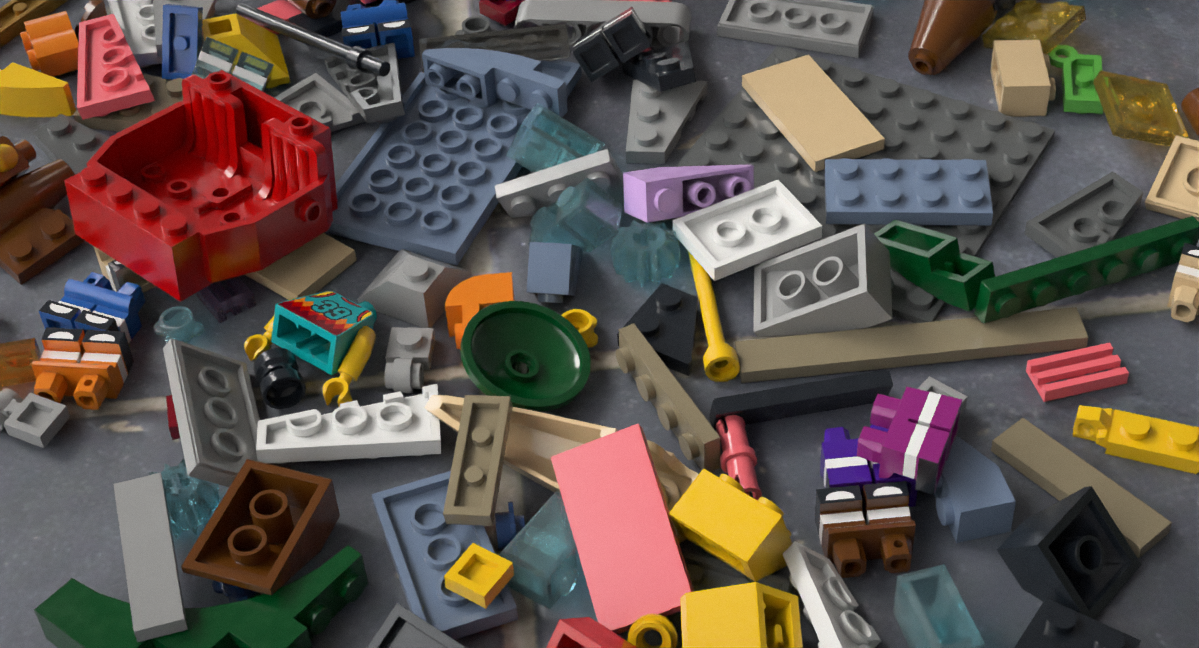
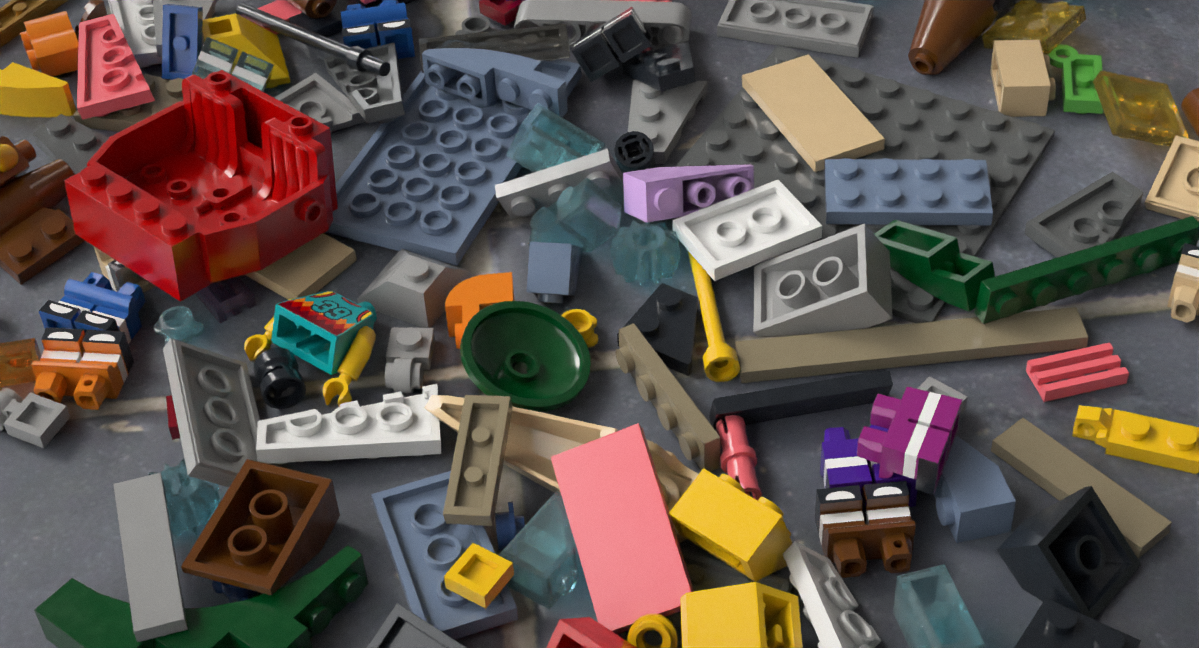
(637, 160): none -> black wheel

